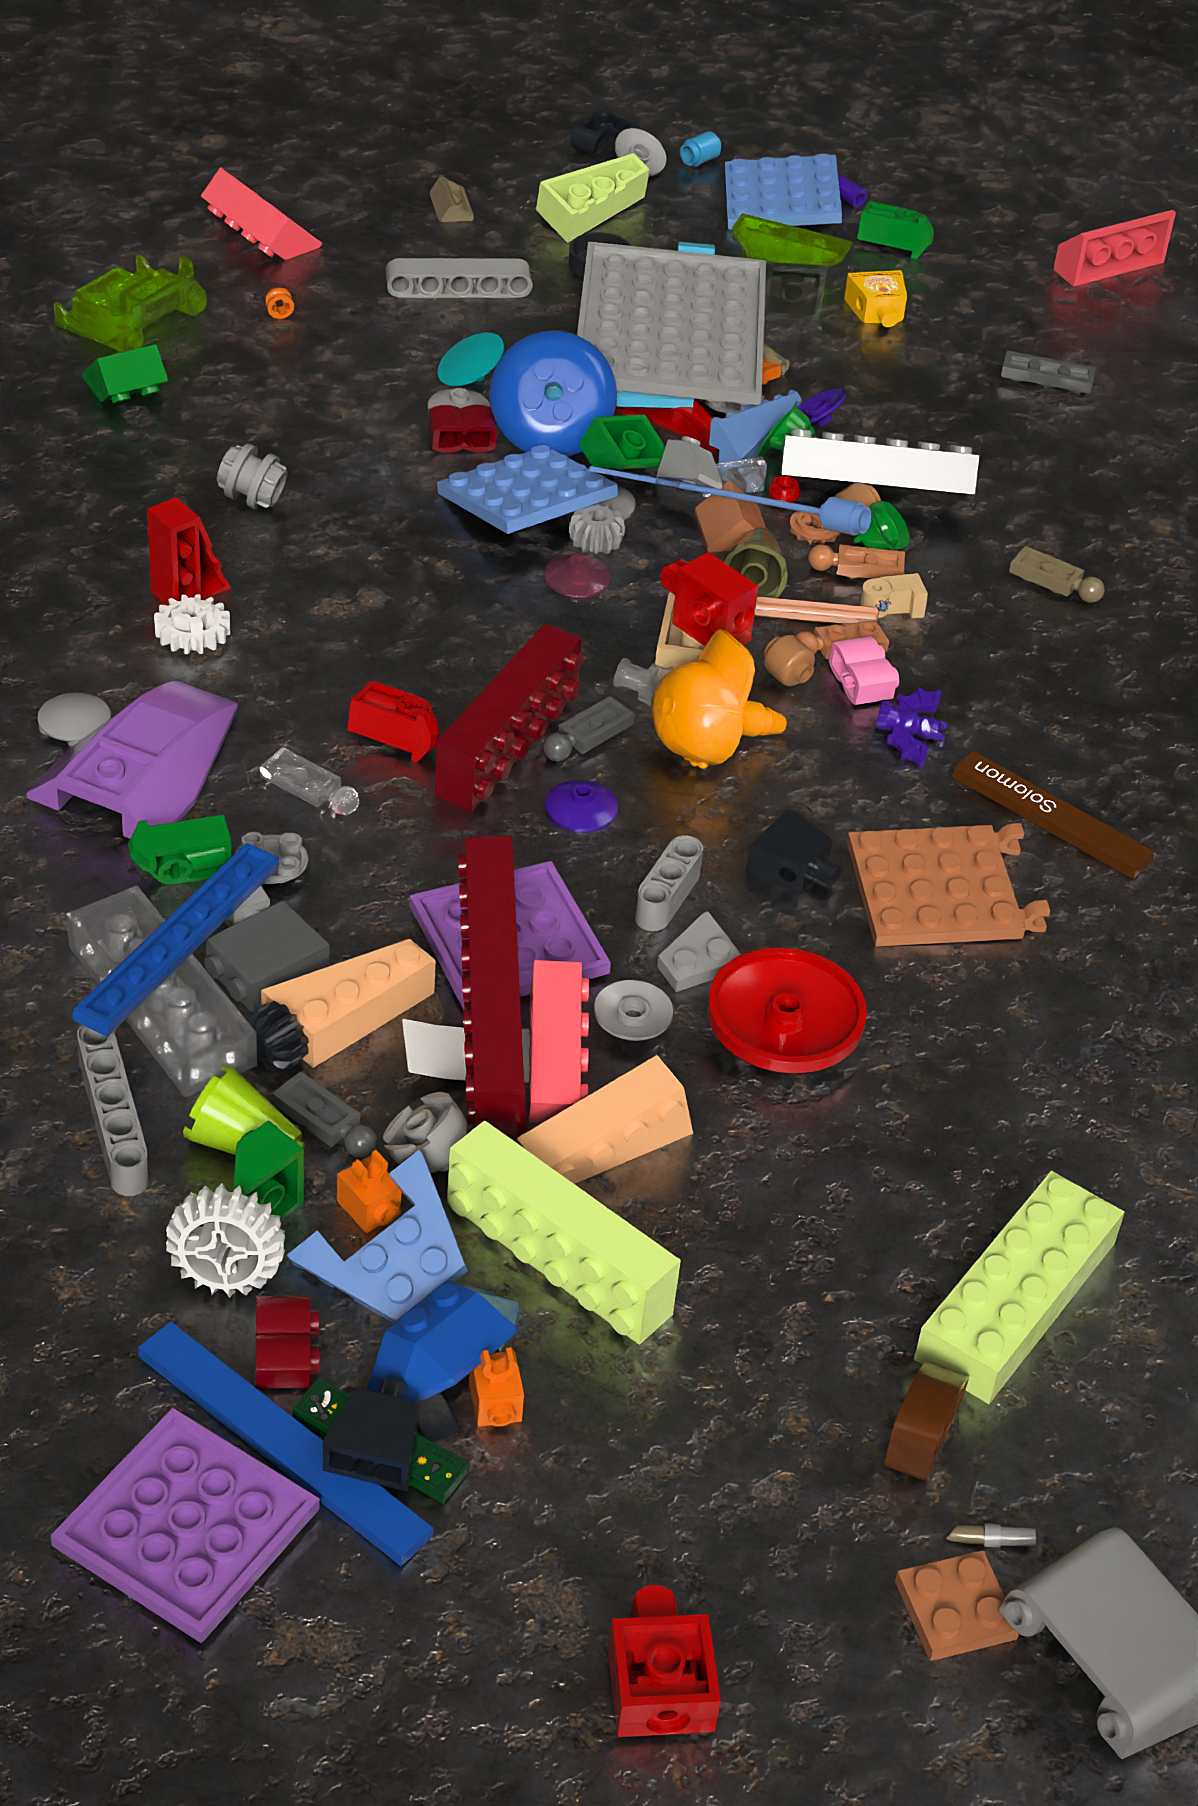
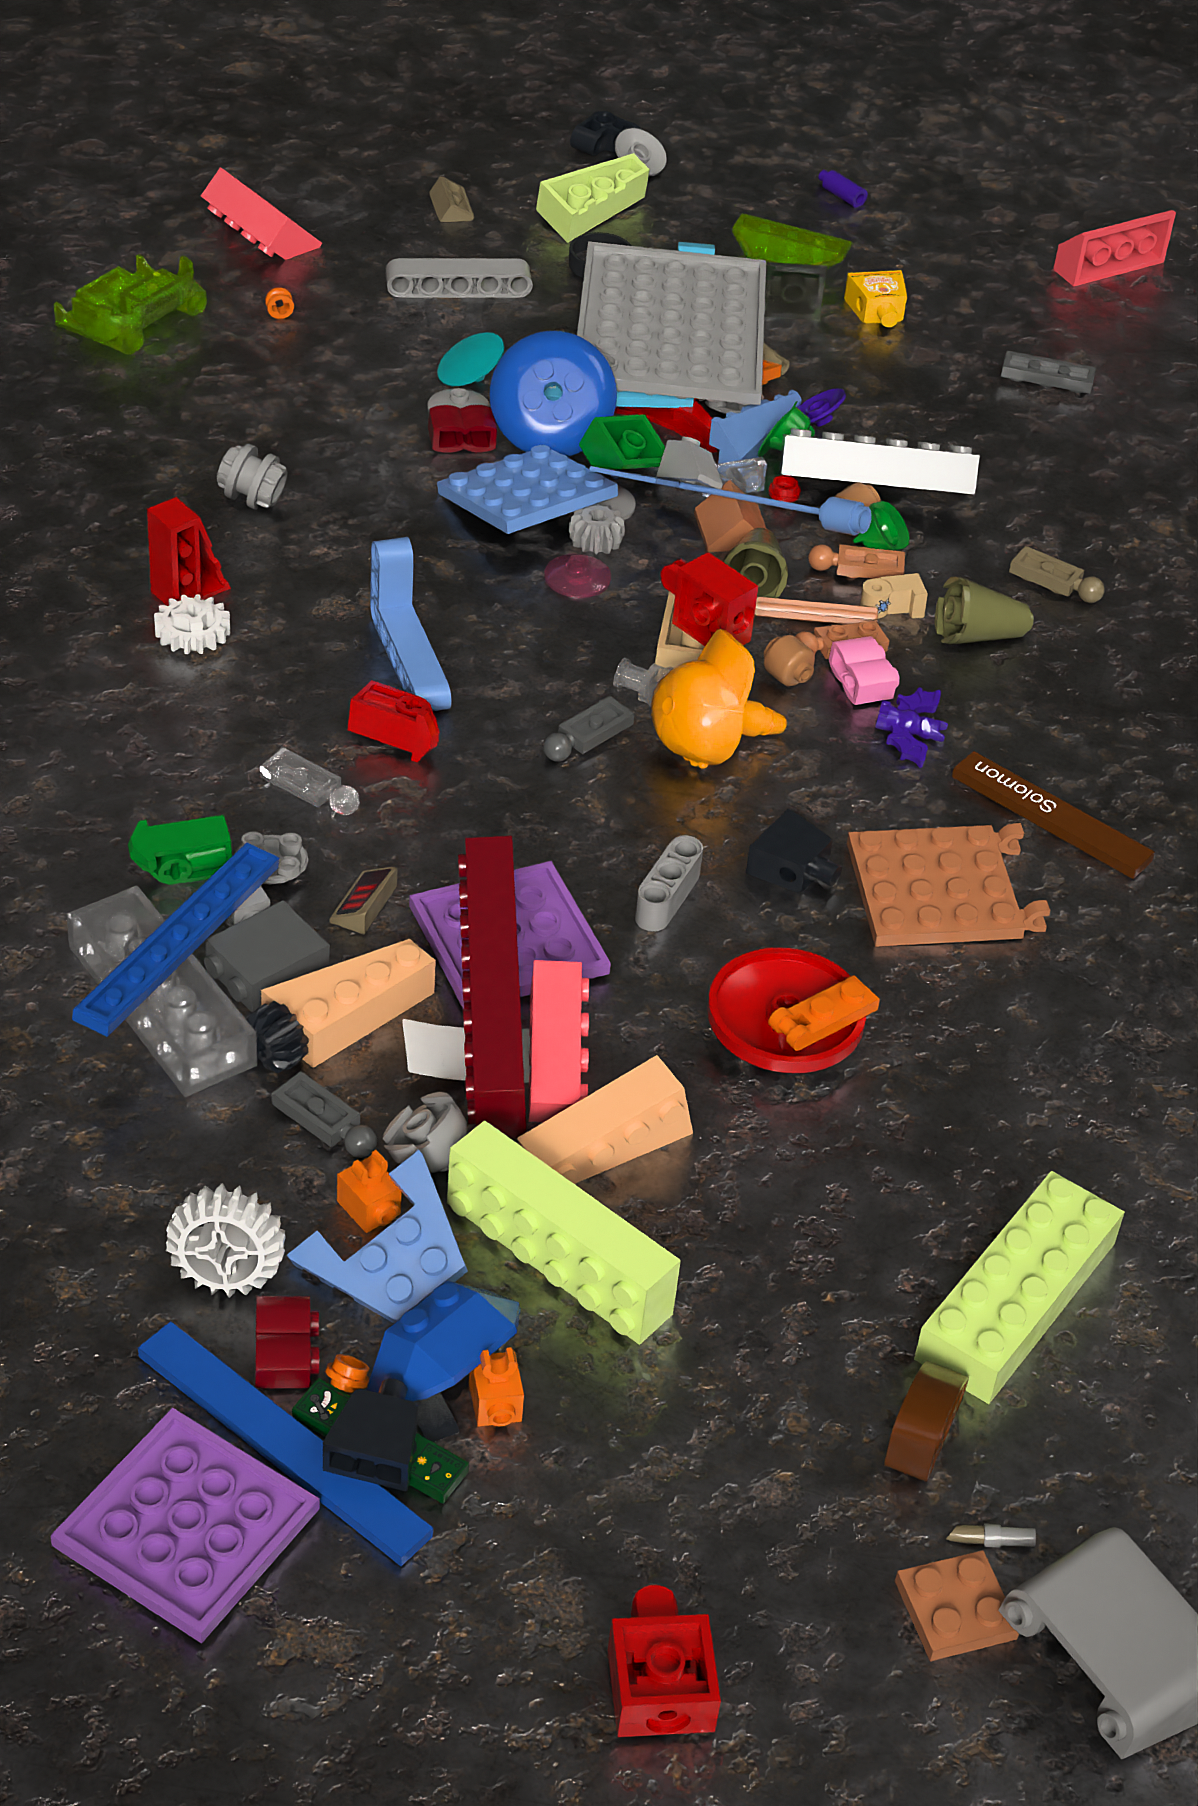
(72, 716): light grey dish -> none
(113, 1111): light grey beam -> none
(126, 374): green slope -> none
(145, 757): medium lavender wedge -> none
(231, 1109): lime cone -> none
(272, 1167): green slope -> none
(348, 1373): none -> orange plate
(365, 899): none -> dark tan slope
(399, 625): none -> medium blue beam
(508, 717): dark red brick -> none
(581, 806): dark purple dish -> none
(633, 1010): light grey dish -> none
(696, 954): light grey wing -> none
(700, 149): dark azure brick -> none
(784, 190): medium blue plate -> none
(801, 527): nougat gear -> none
(824, 1013): none -> orange plate
(895, 228): green piece -> none
(979, 614): none -> olive cone

